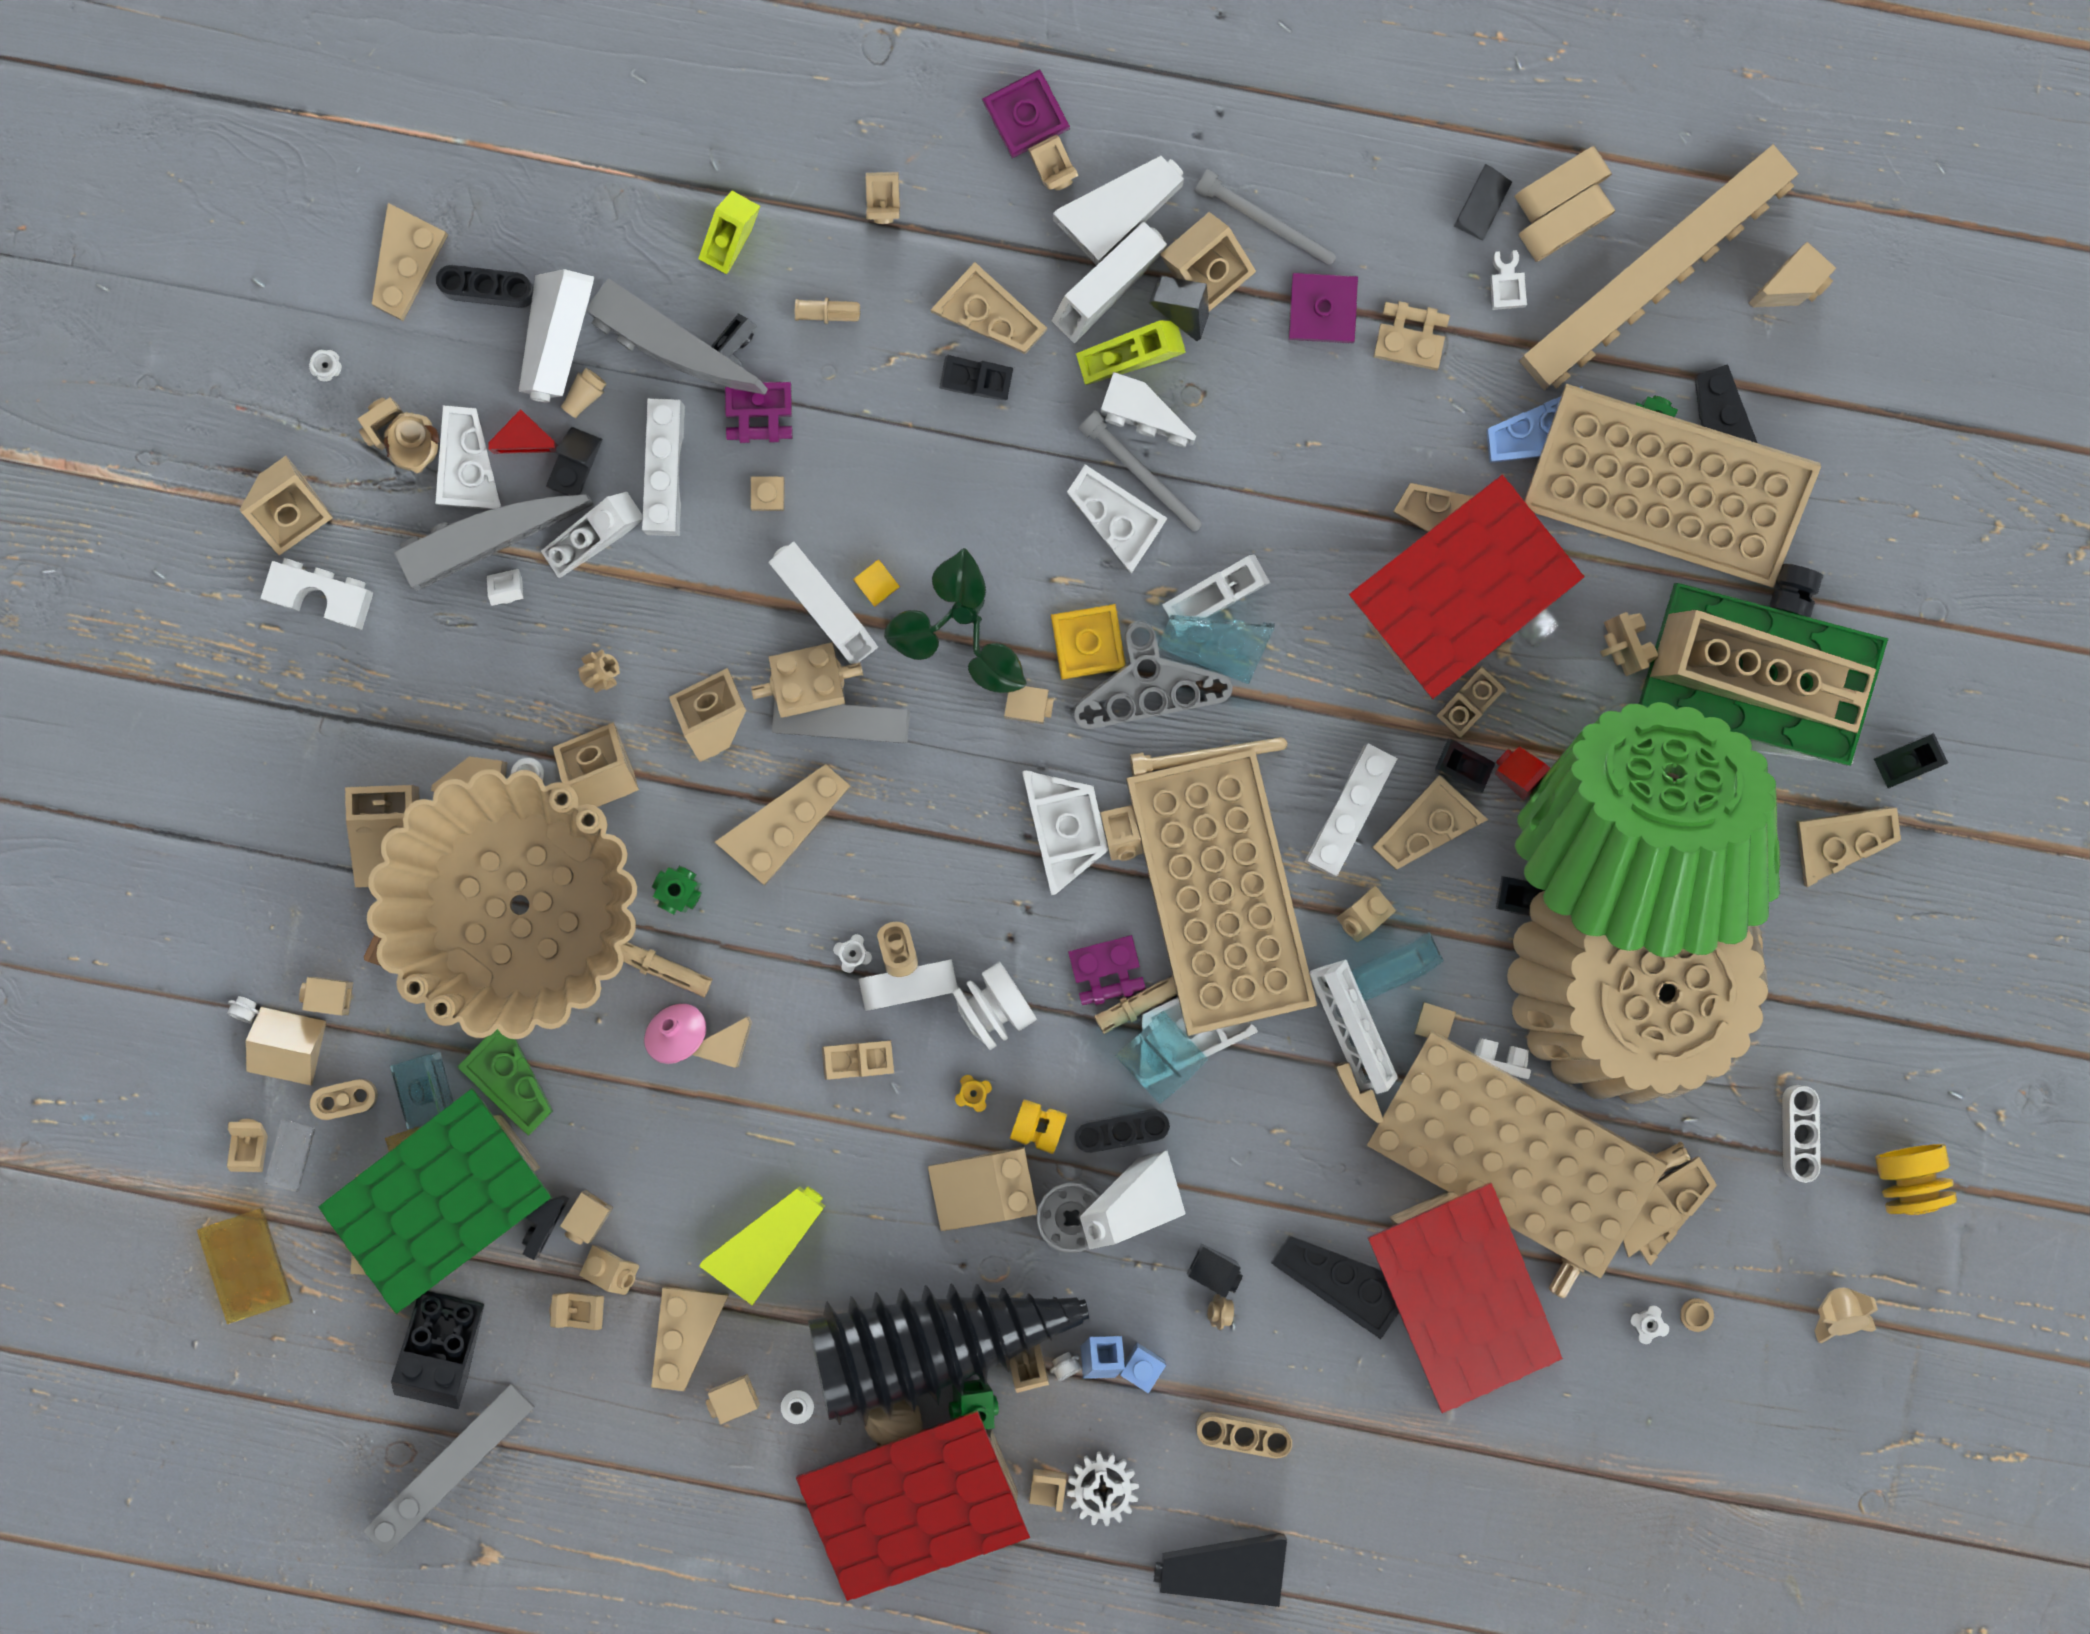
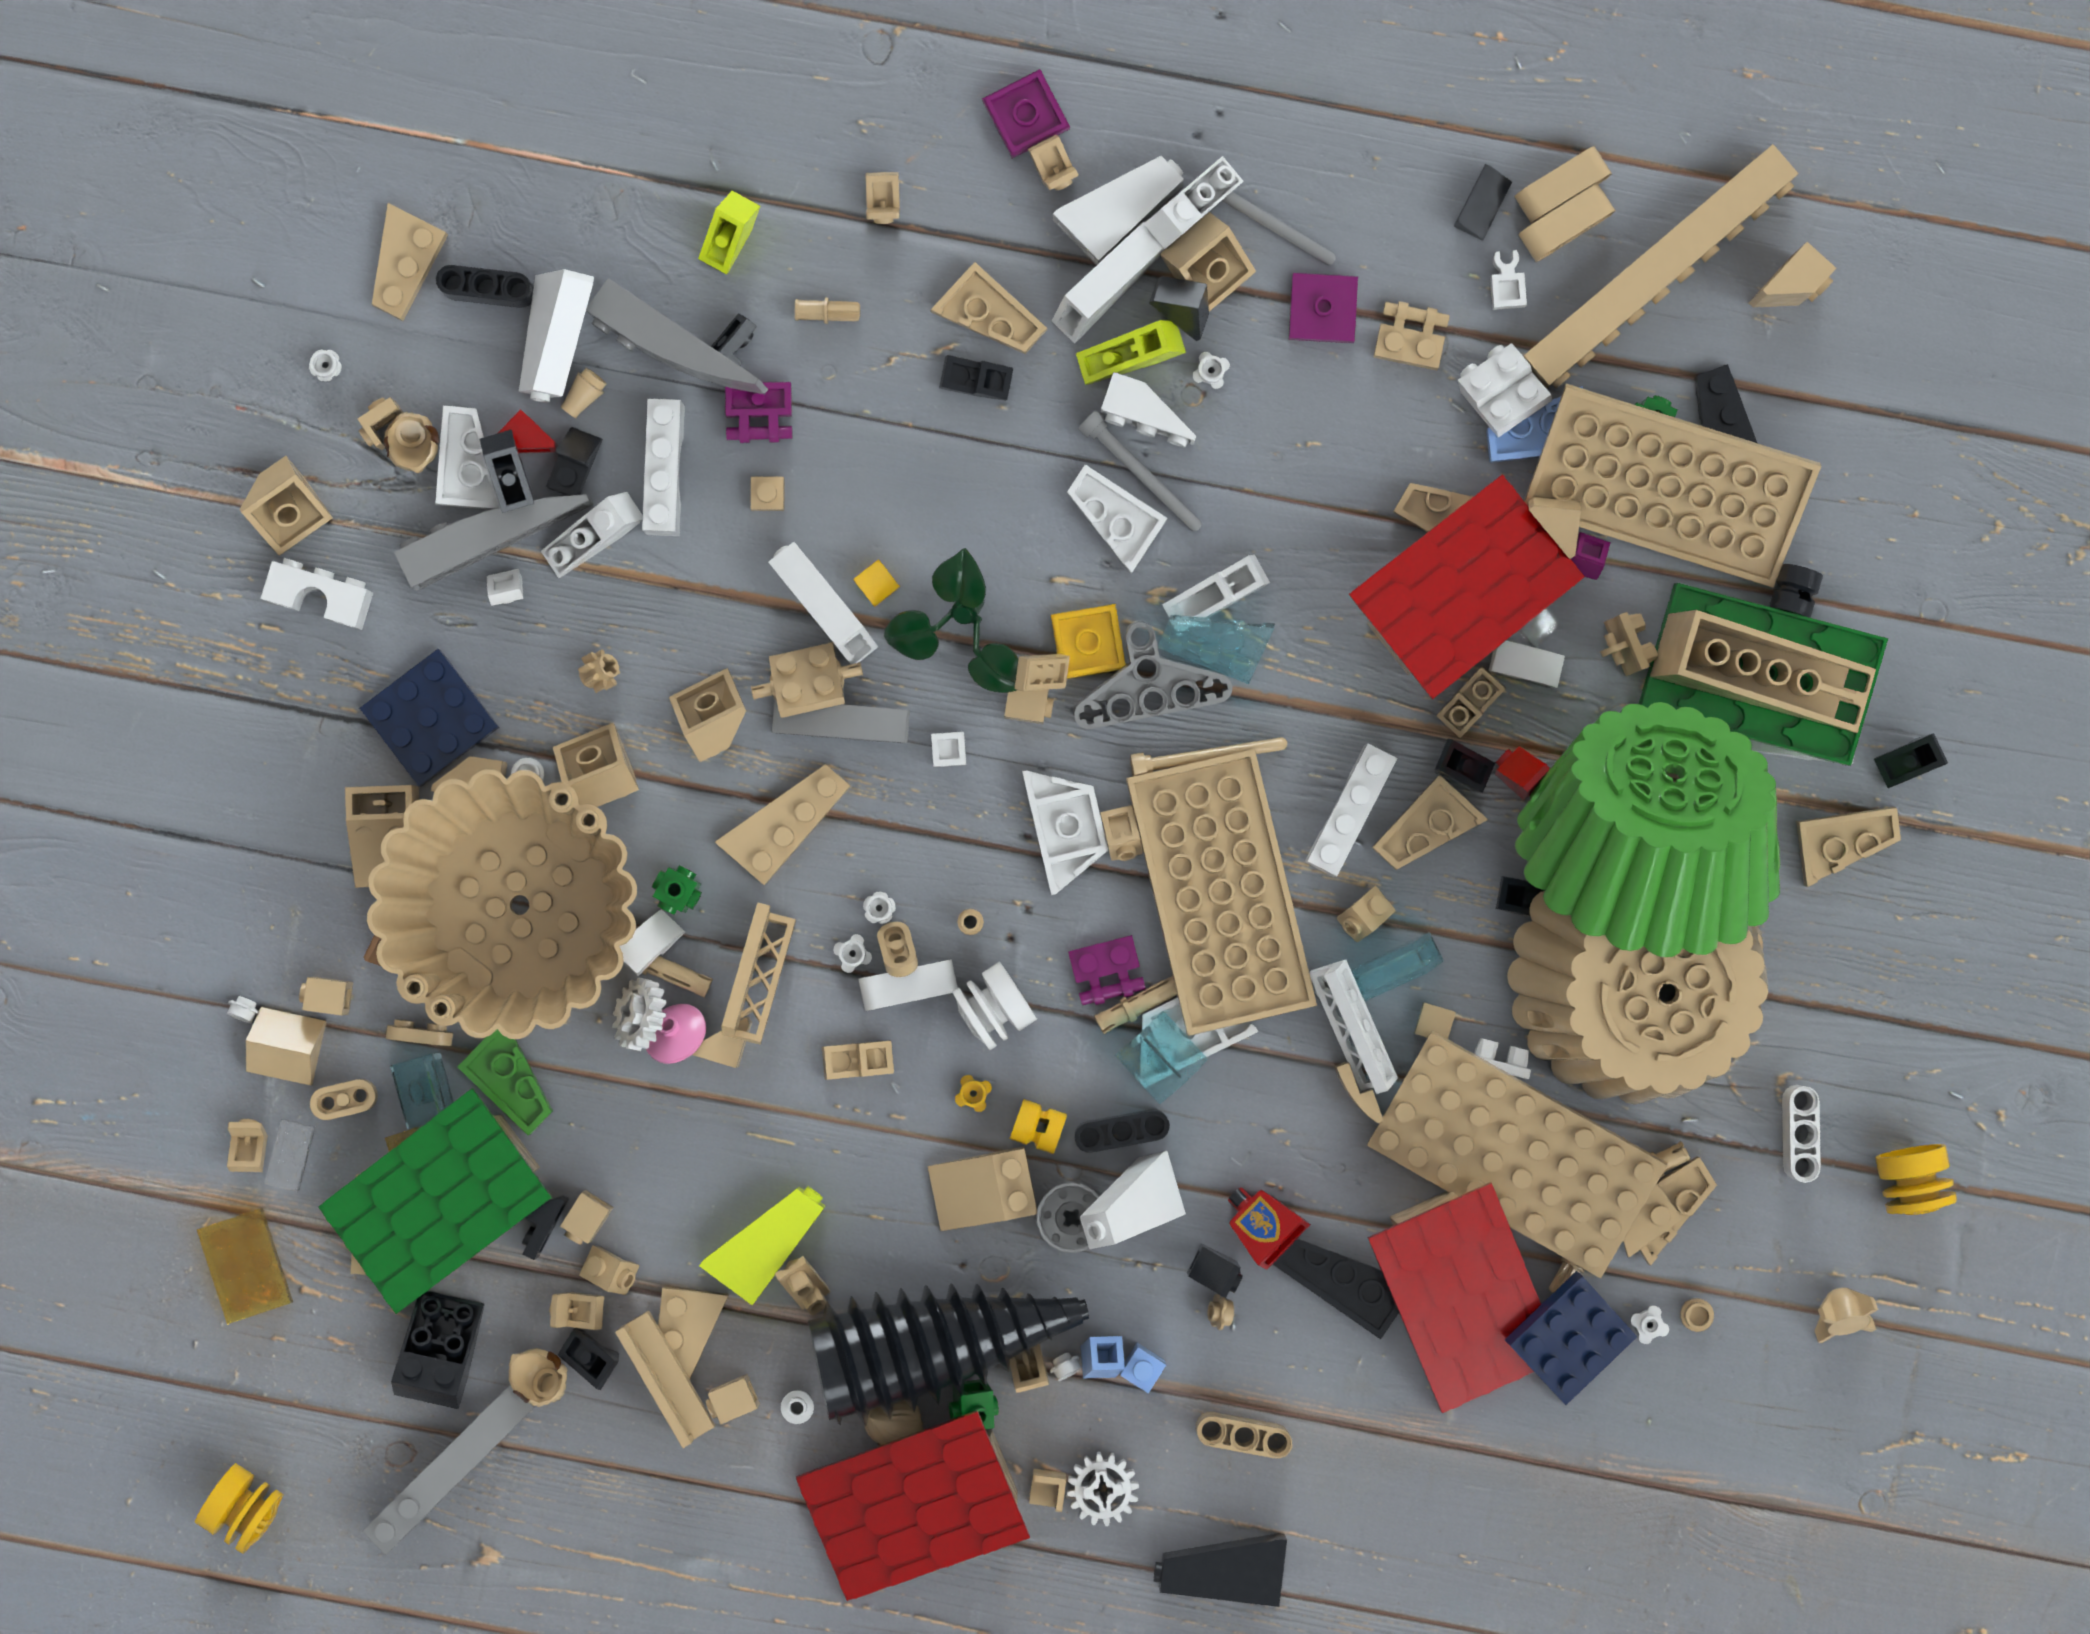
(239, 1508): none -> yellow wheel
(405, 1031): none -> tan plate
(429, 717): none -> dark blue plate
(506, 471): none -> black brick
(537, 1376): none -> tan hair
(589, 1357): none -> black slope
(639, 1014): none -> white gear
(650, 941): none -> white slope
(665, 1378): none -> tan fence
(745, 972): none -> tan fence
(804, 1285): none -> tan hips
(888, 907): none -> white plate
(948, 749): none -> white plate
(961, 922): none -> tan pin
(1042, 672): none -> tan plate
(1193, 202): none -> white slope
(1209, 361): none -> white plate
(1264, 1225): none -> red torso
(1503, 389): none -> white plate
(1527, 663): none -> white slope
(1559, 519): none -> tan slope
(1571, 1338): none -> dark blue plate
(1590, 555): none -> magenta slope

